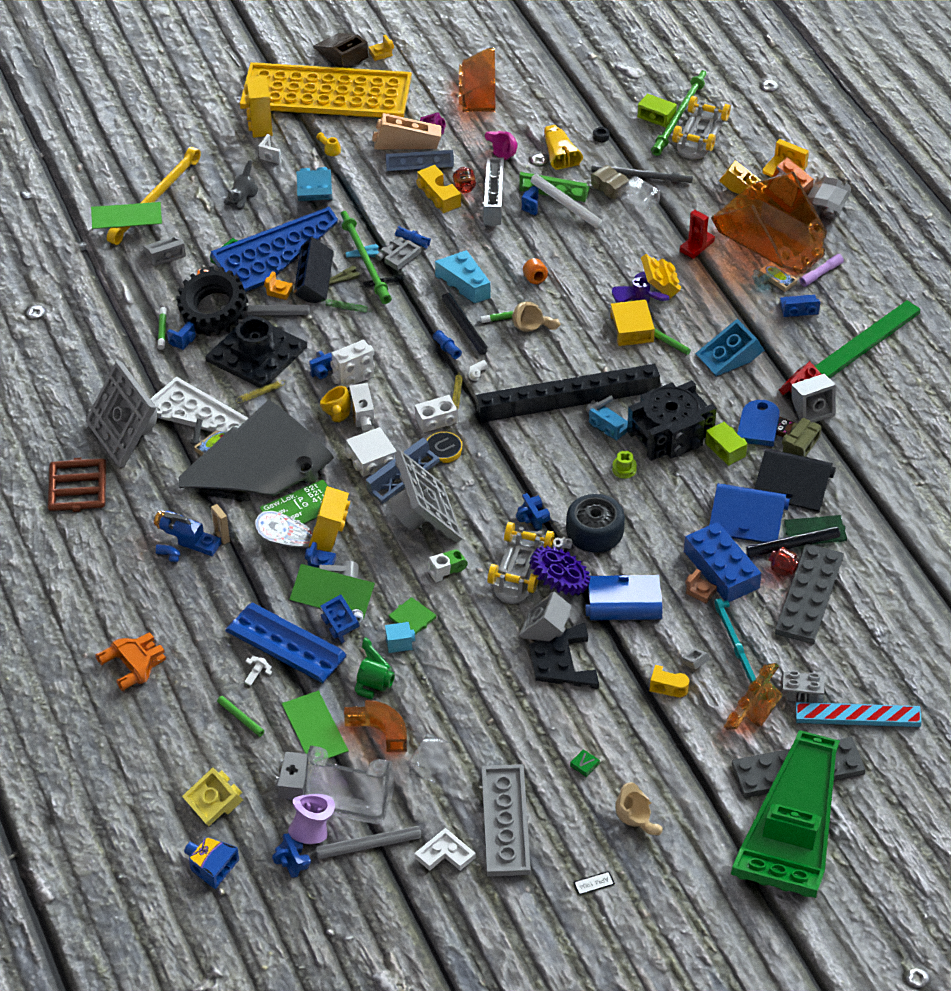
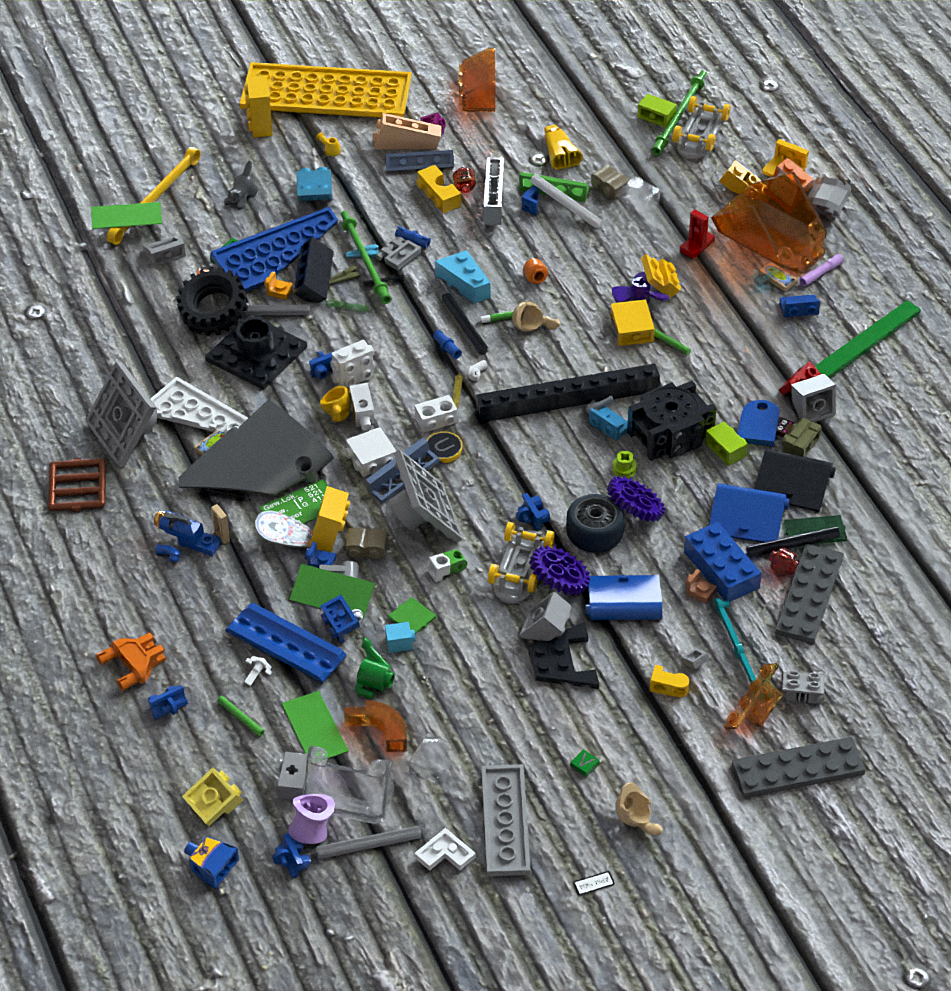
(162, 328): bar -> none
(167, 702): none -> blue hips
(183, 337): blue bracket -> none
(195, 440): dark grey piece -> none
(260, 392): light yellow piece -> none
(269, 153): white bracket -> none
(343, 49): dark brown slope -> none
(366, 543): none -> dark tan brick
(382, 50): yellow bracket -> none
(503, 143): dark pink hair -> none
(562, 543): white arm -> none
(601, 134): black tile -> none
(635, 499): none -> dark purple gear
(674, 177): dark grey bar -> none
(730, 349): dark azure slope -> none
(792, 826): green wing -> none
(858, 714): medium azure tile -> none

